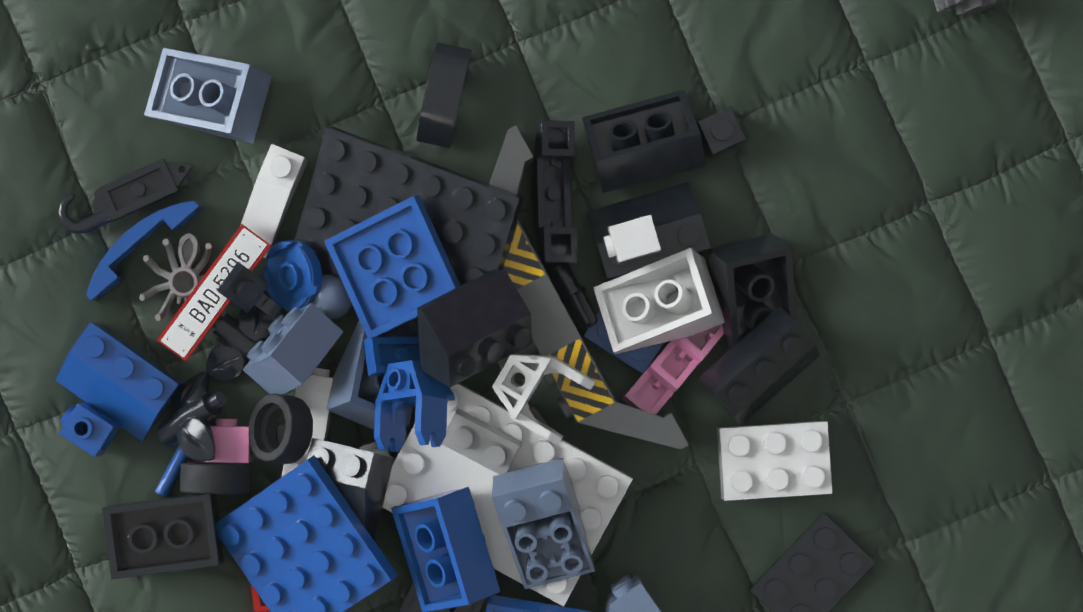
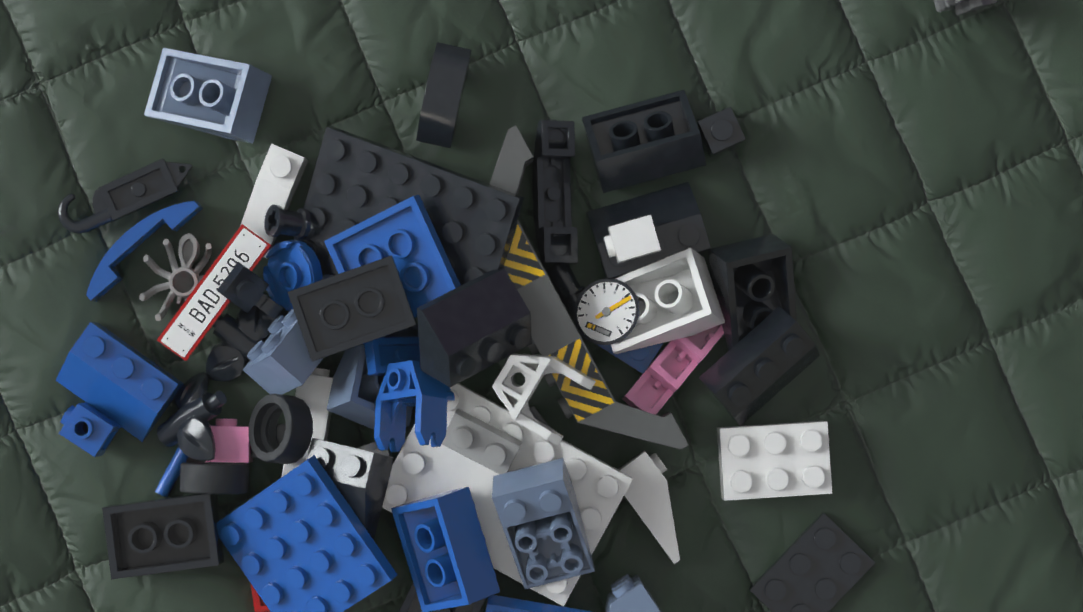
(287, 222): none -> black bush
(352, 308): none -> black plate
(606, 311): none -> white sticker
(651, 499): none -> white slope

